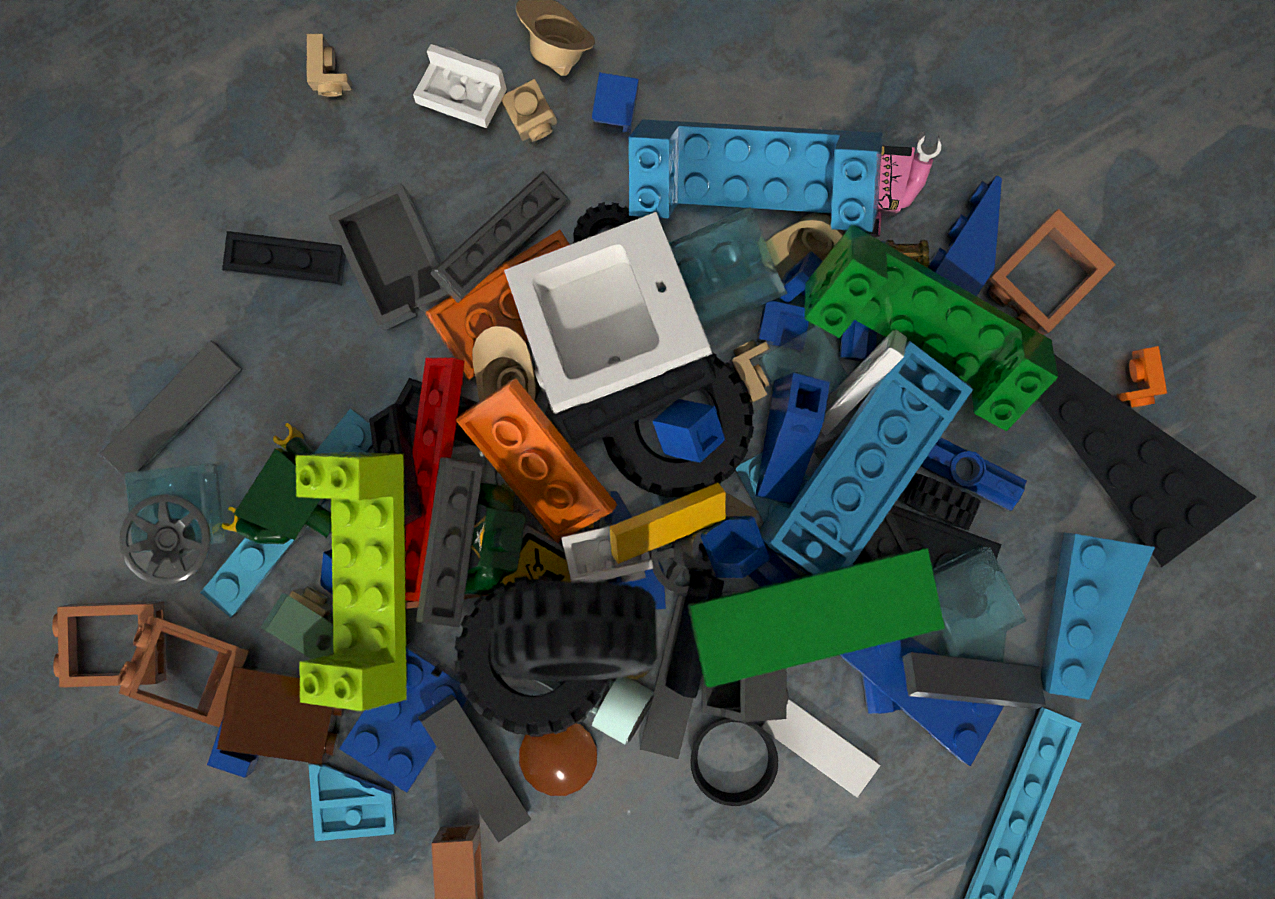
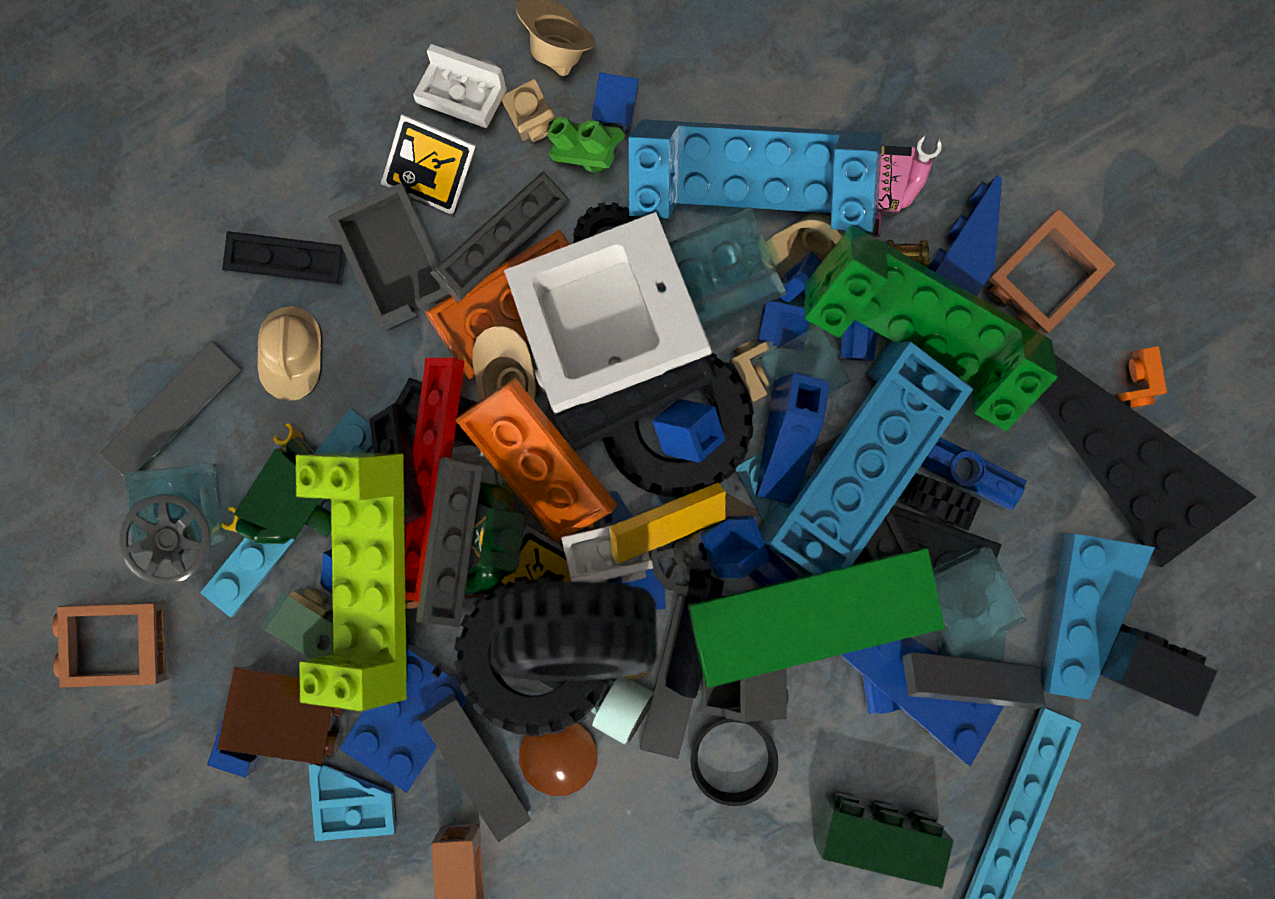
(215, 695): nougat window -> none
(289, 353): none -> tan piece
(319, 63): tan bracket -> none
(428, 163): none -> piece
(584, 143): none -> bright green hips
(823, 748): white tile -> none
(863, 379): white tile -> none
(883, 840): none -> dark green brick
(1159, 669): none -> black piece

